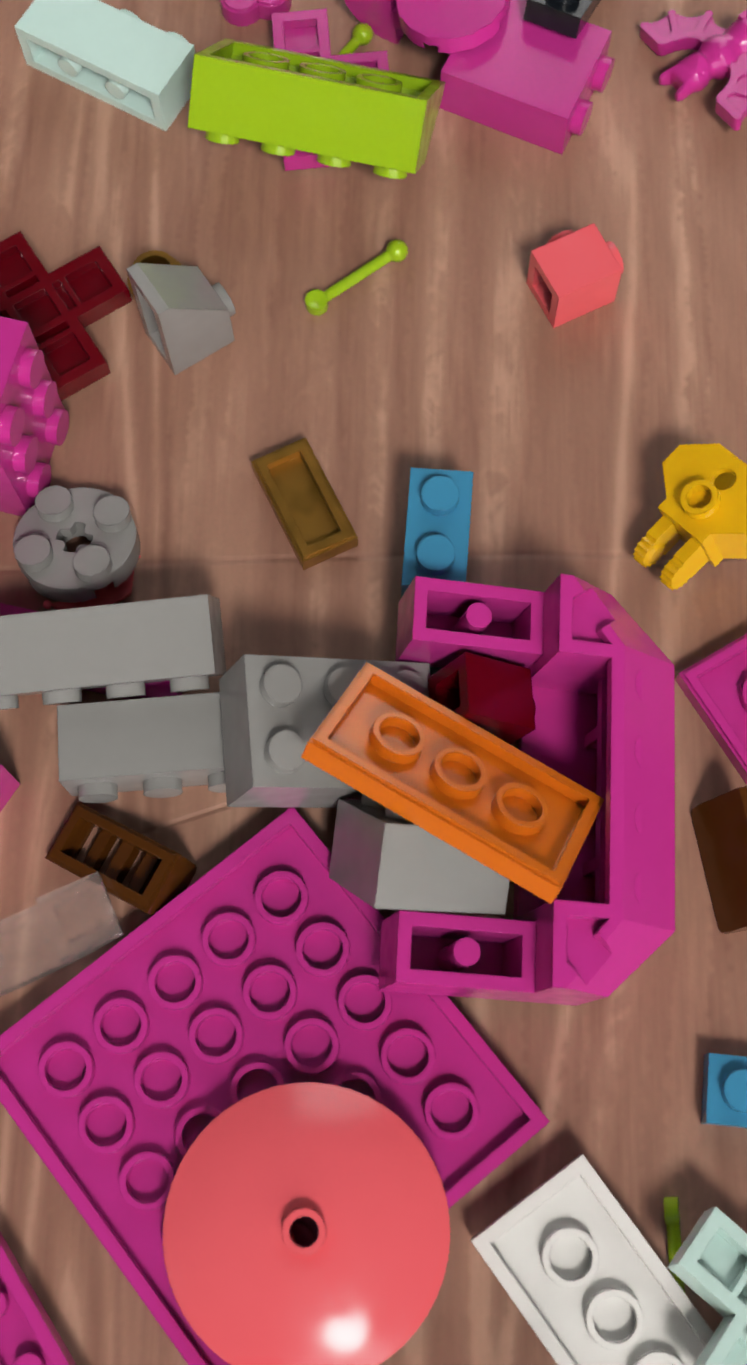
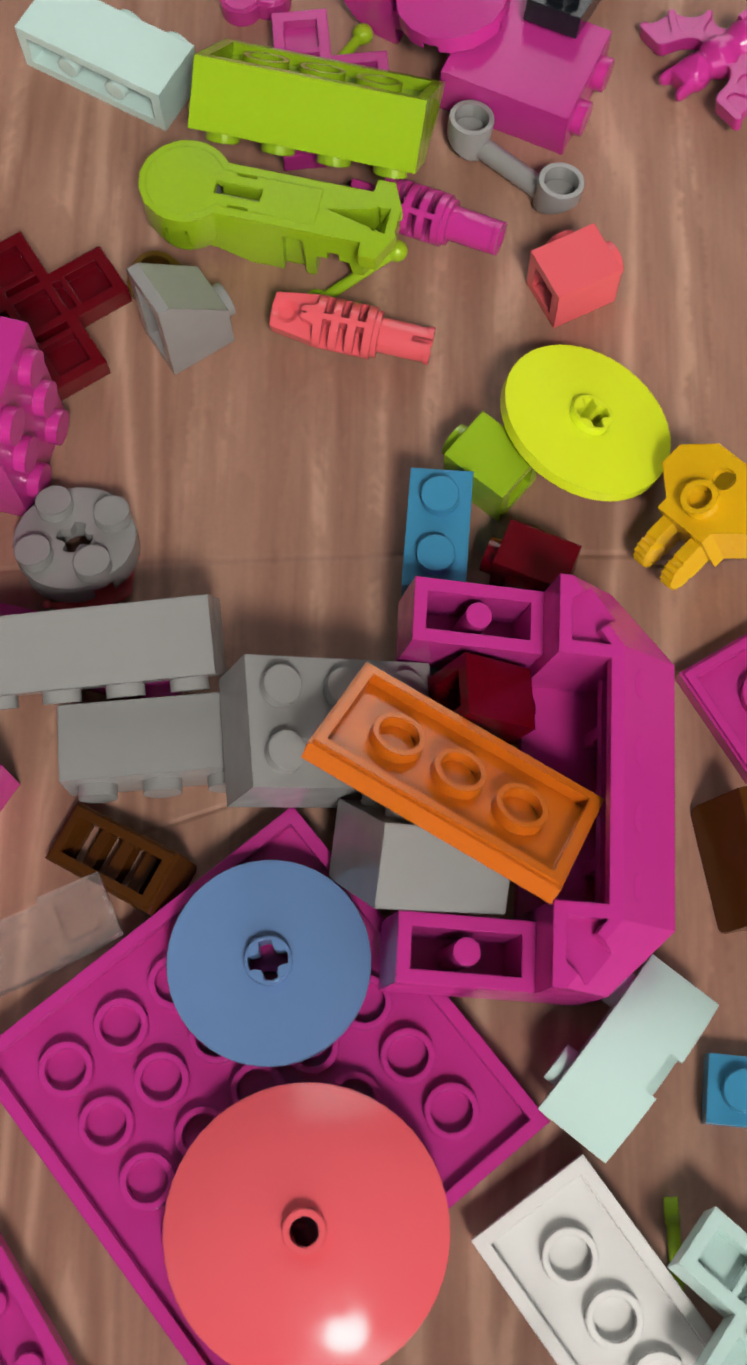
(263, 214): none -> lime piece
(304, 503): pearl gold tile -> none
(314, 993): none -> medium blue piece
(348, 327): none -> coral hinge
(438, 218): none -> dark pink hinge
(470, 133): none -> light grey bar
(496, 465): none -> lime brick
(528, 558): none -> dark red brick
(585, 422): none -> neon yellow piece
(613, 1076): none -> light aqua brick

